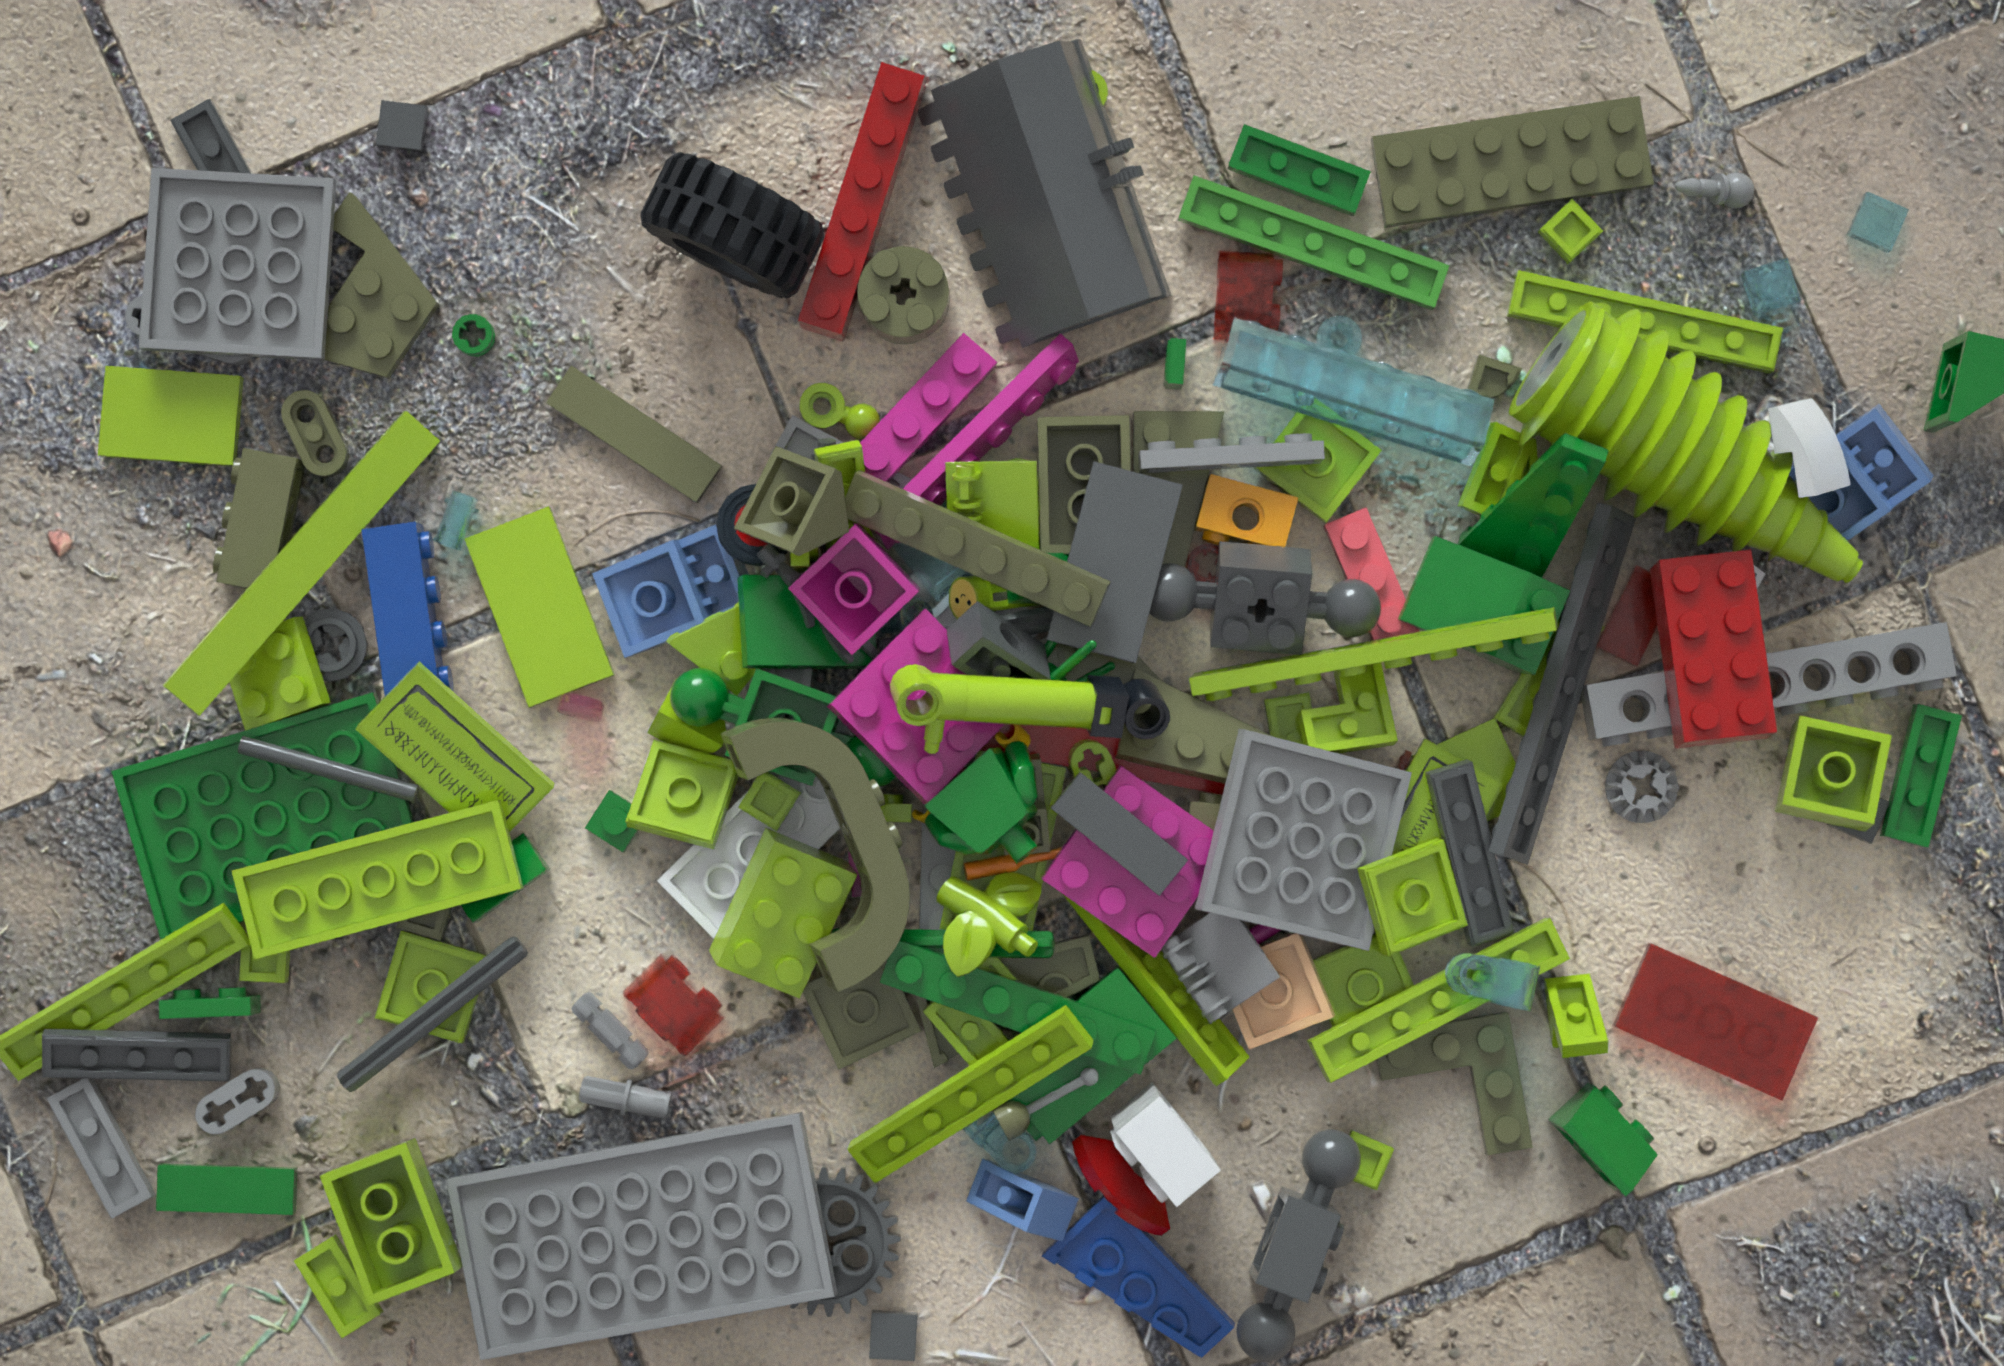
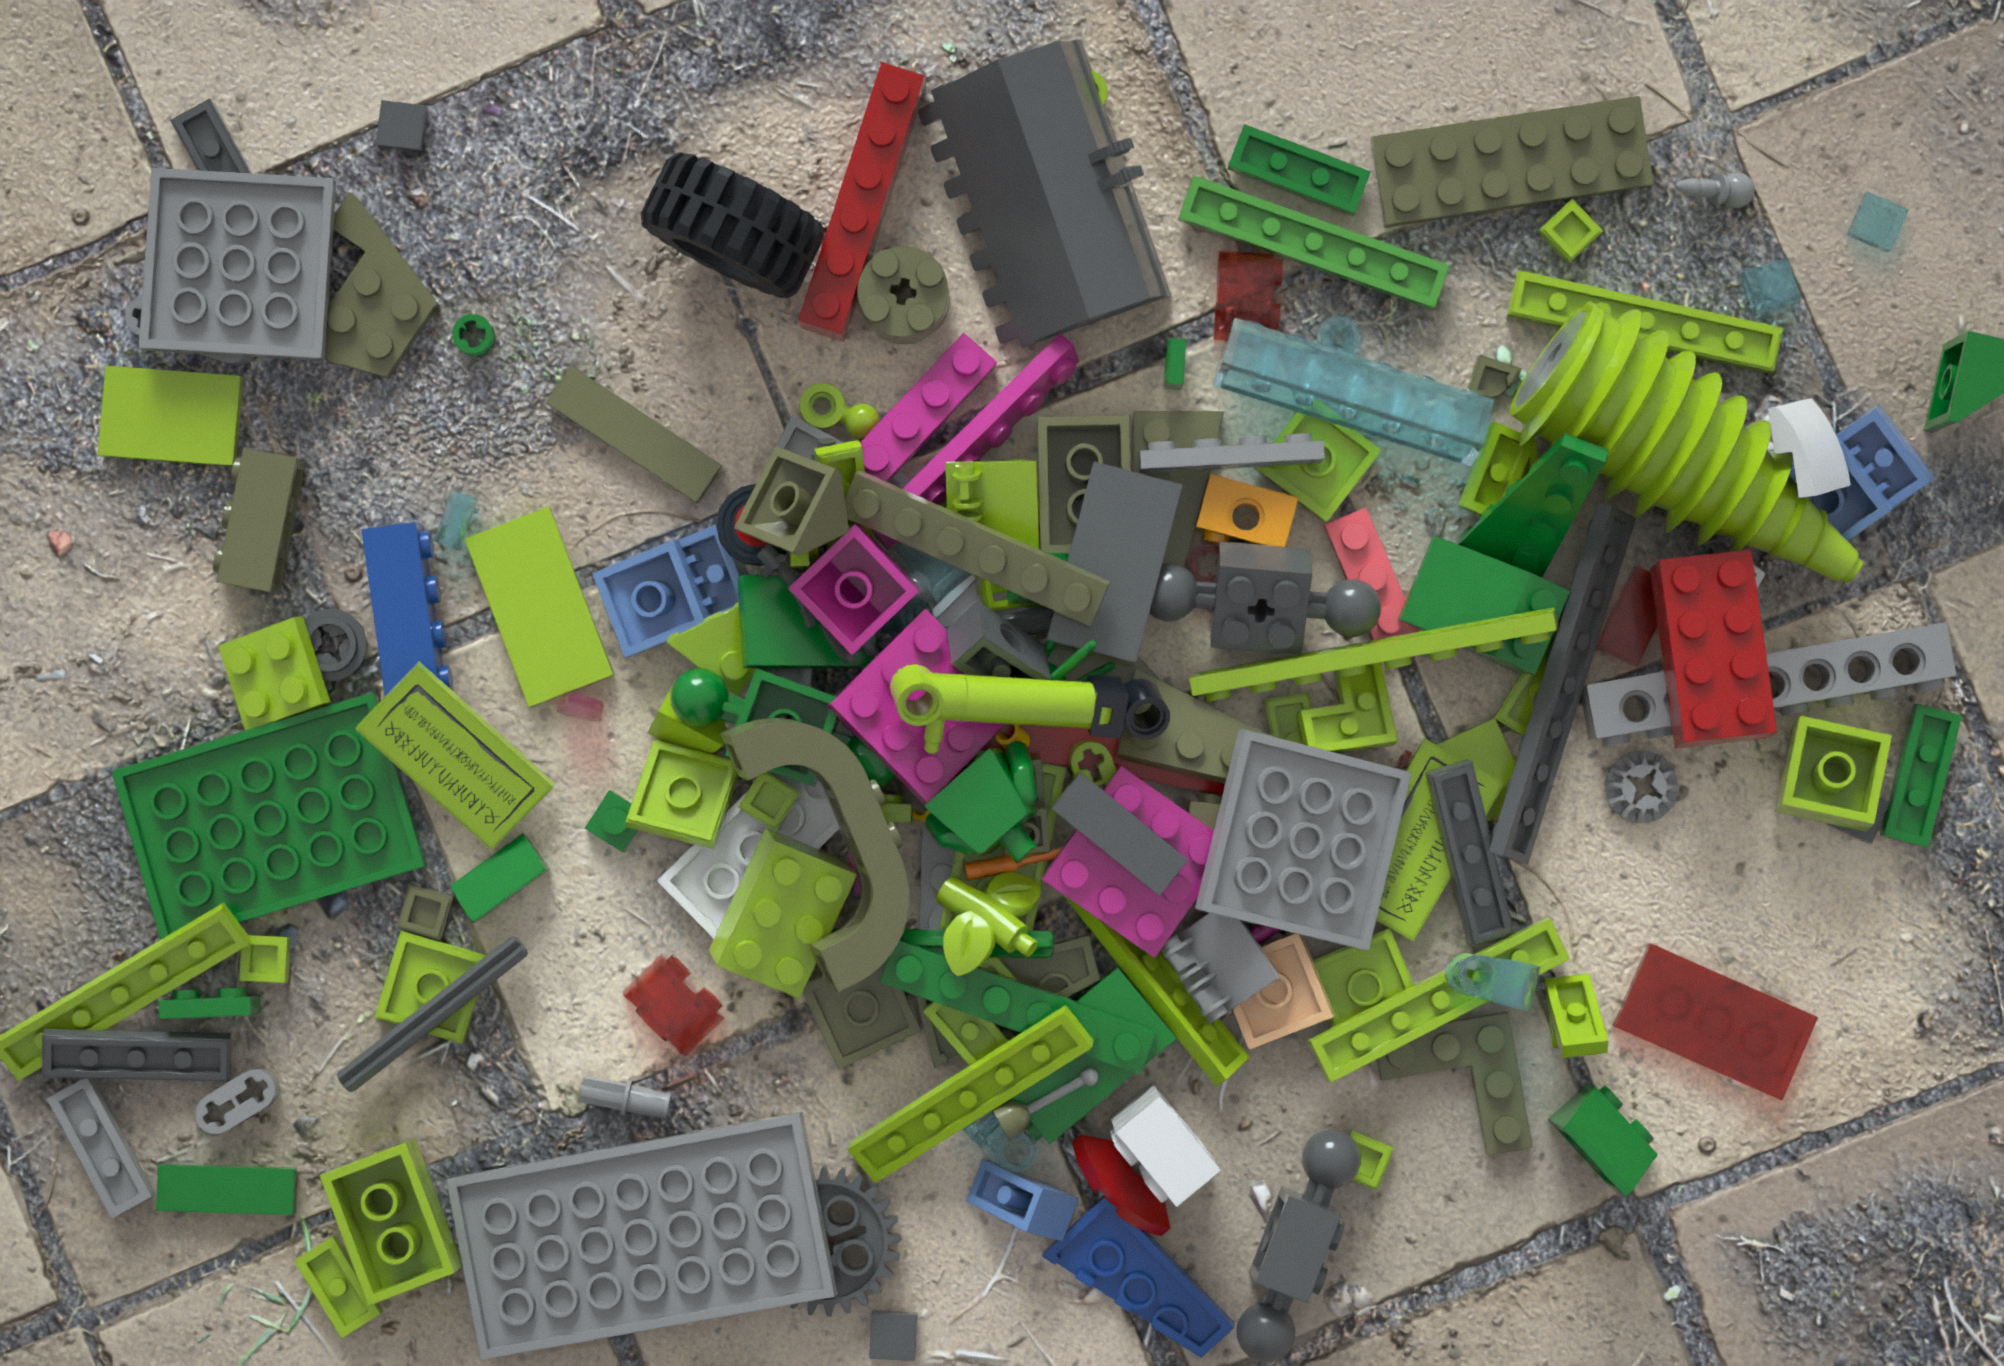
(301, 563): lime tile -> none
(315, 435): olive plate -> none
(328, 769): dark grey bar -> none
(377, 879): lime plate -> none
(610, 1030): light grey axle -> none
(966, 592): tile -> none
(1412, 896): lime tile -> none

